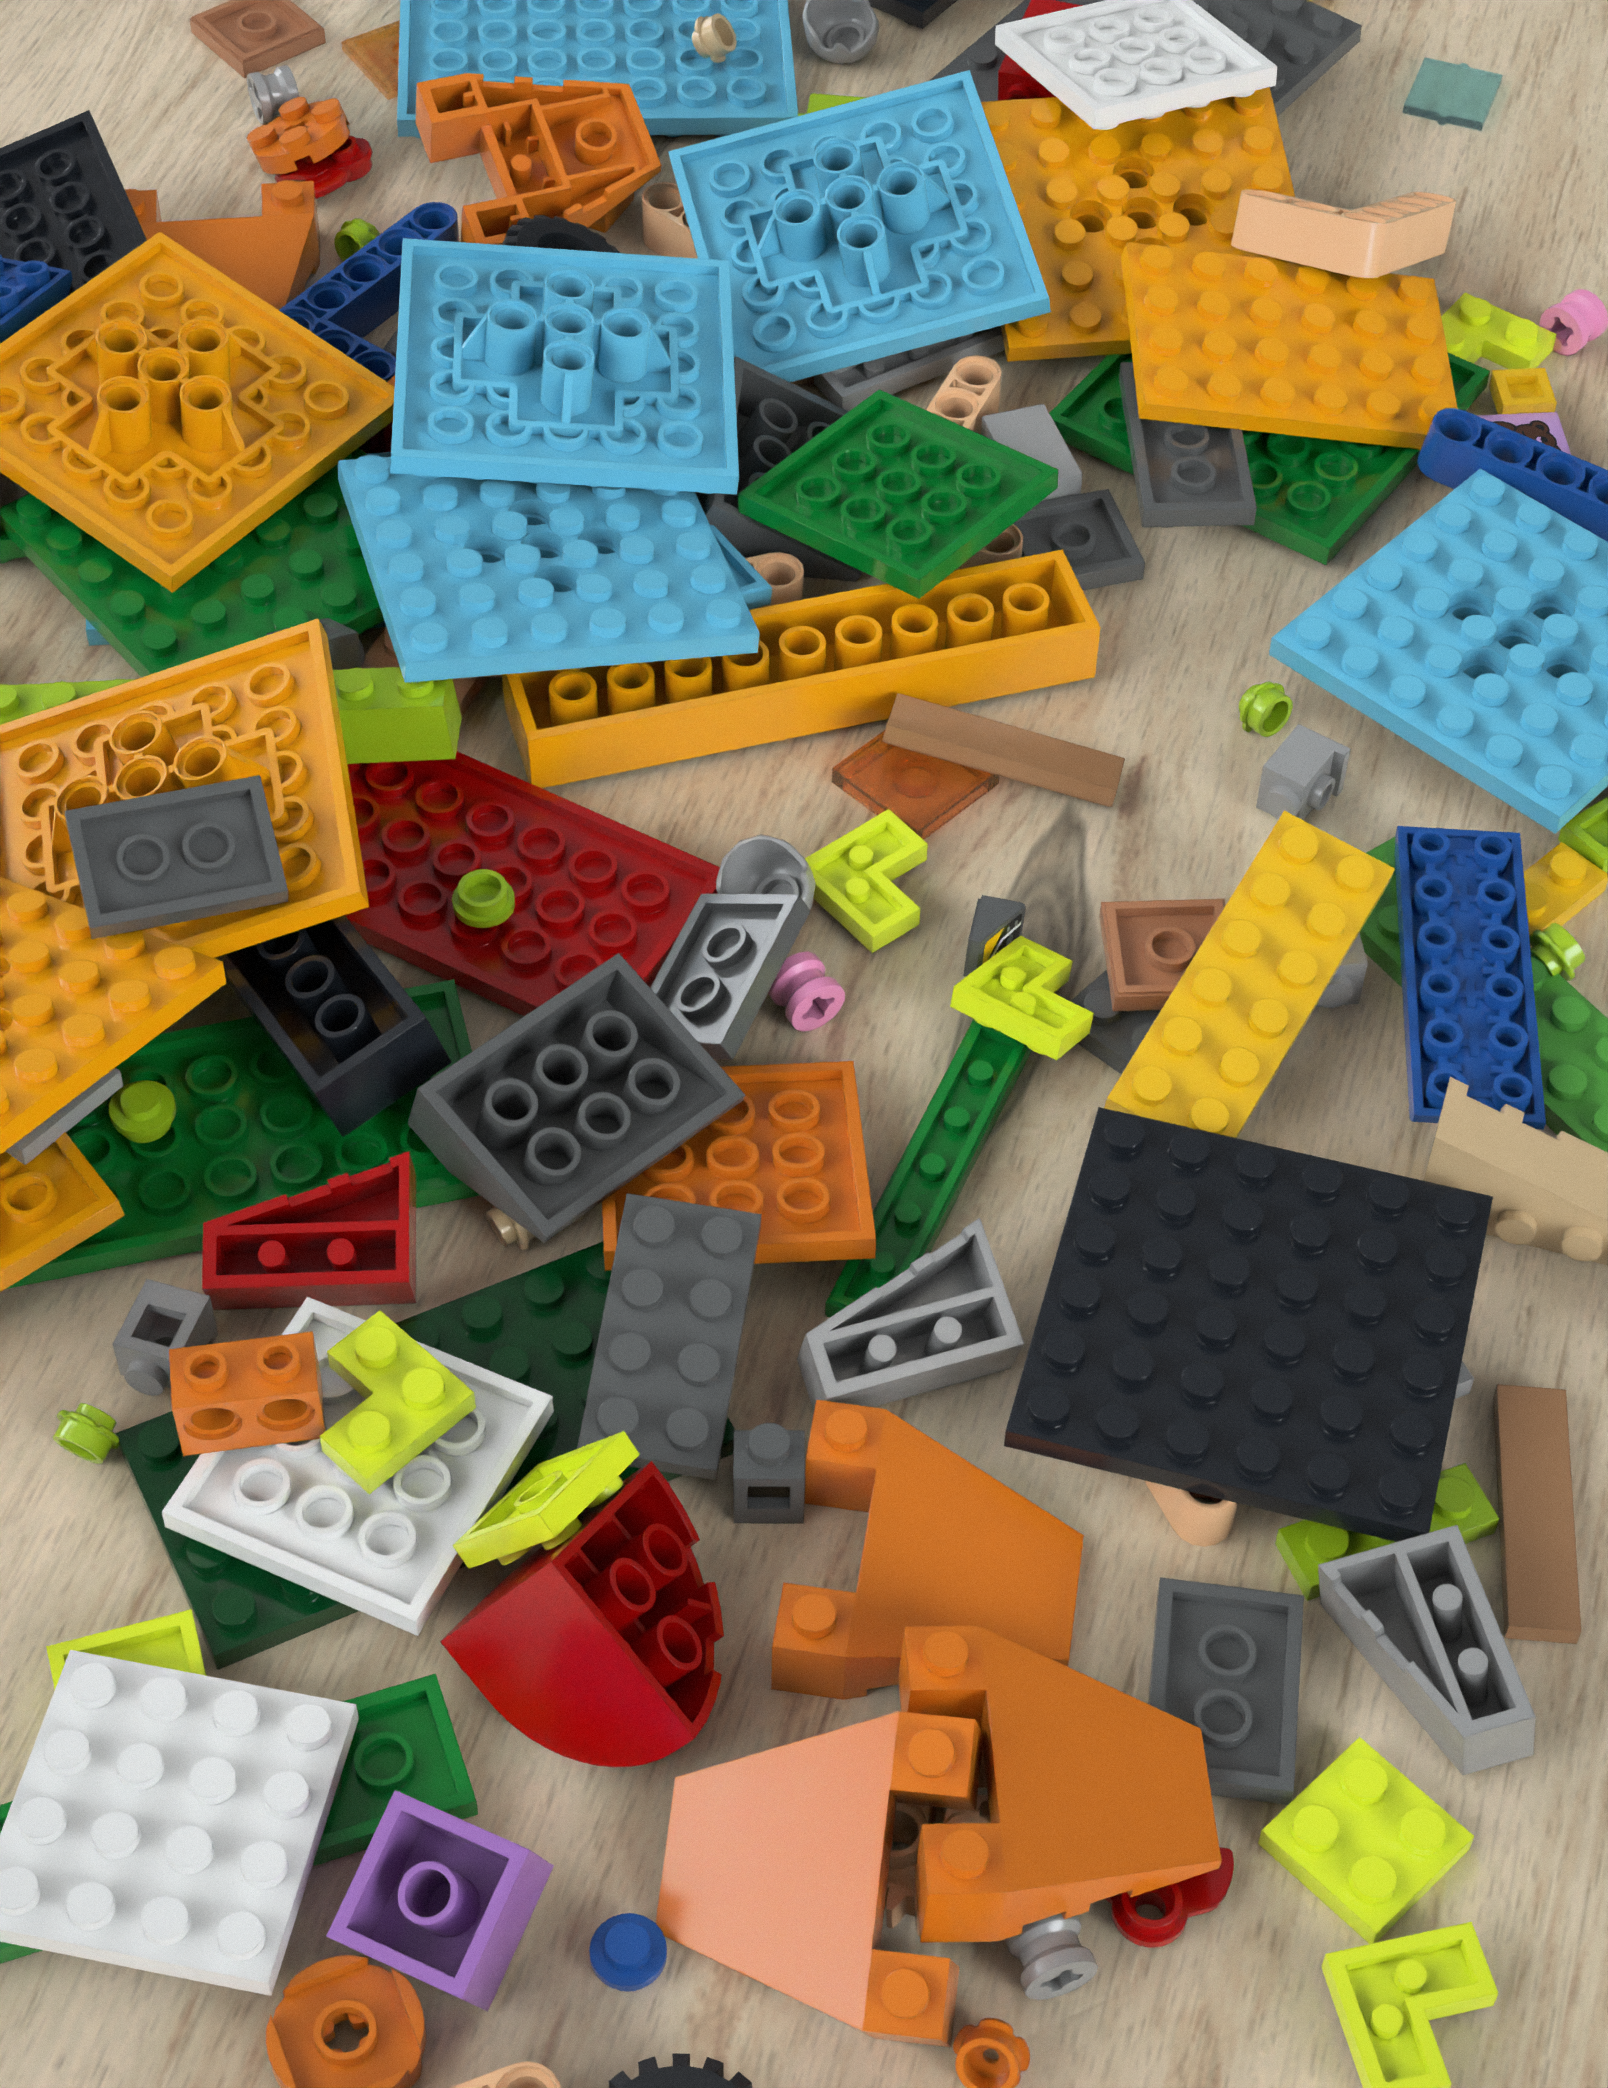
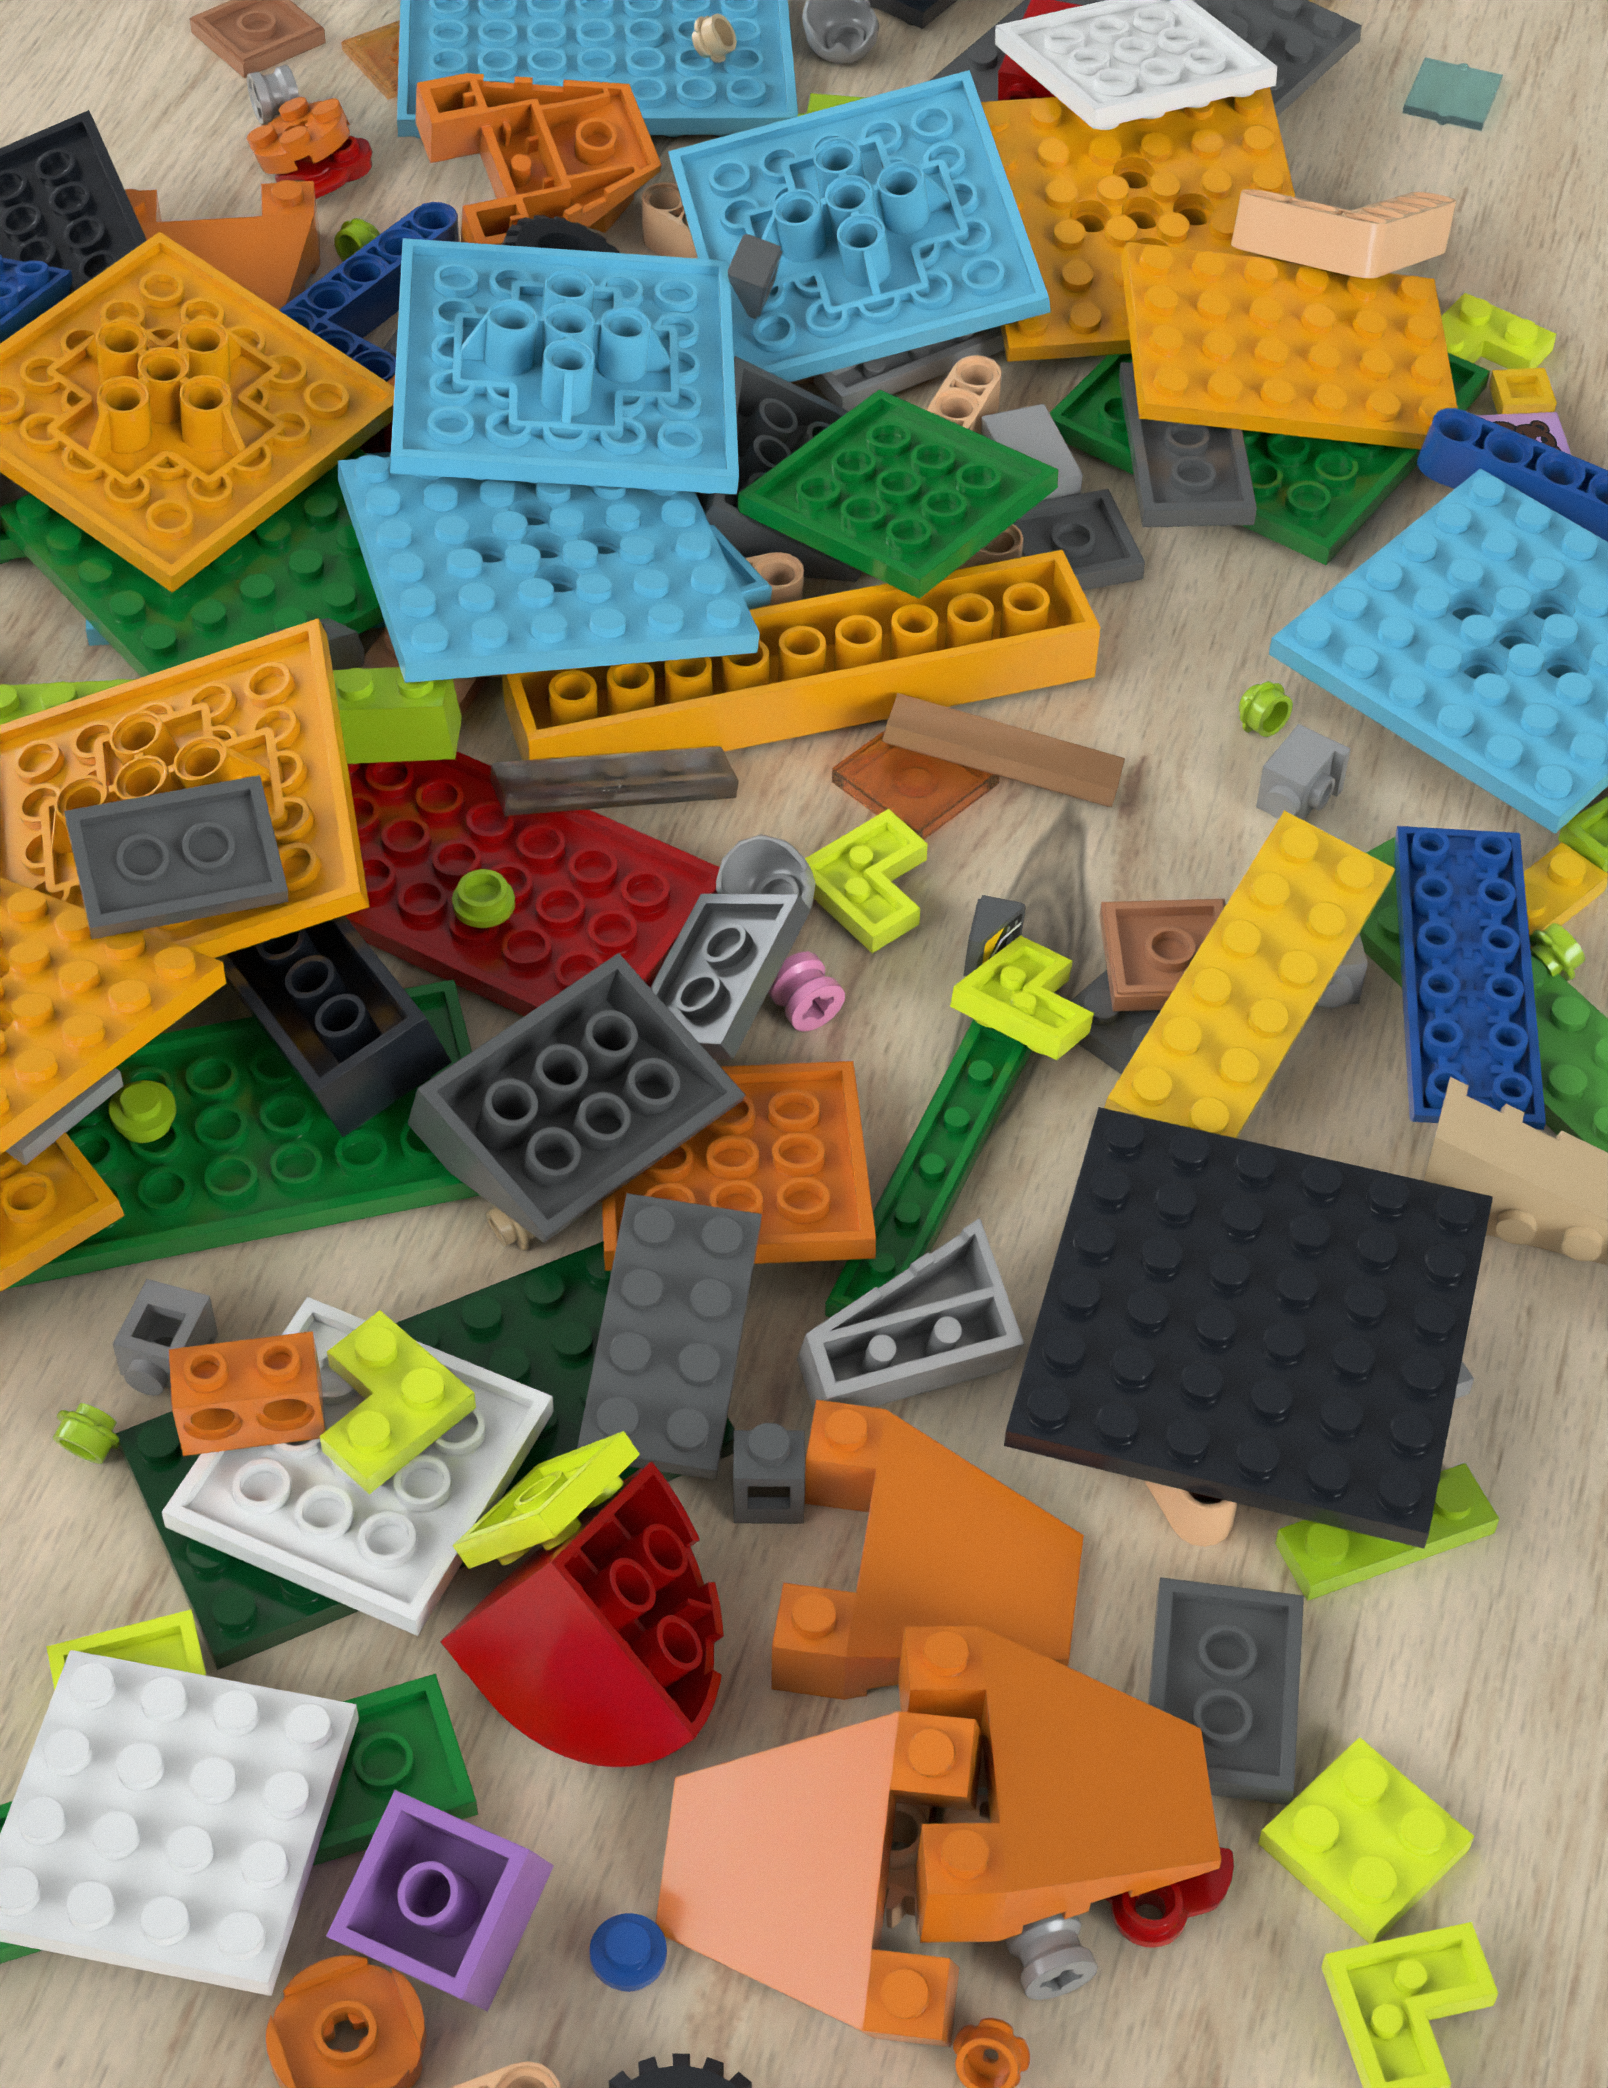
(330, 1244): red wedge -> none
(613, 780): none -> clear smoke tile
(754, 272): none -> dark grey slope
(1435, 1643): light grey wedge -> none
(1536, 1515): medium nougat tile -> none
(1575, 321): bright pink wheel -> none

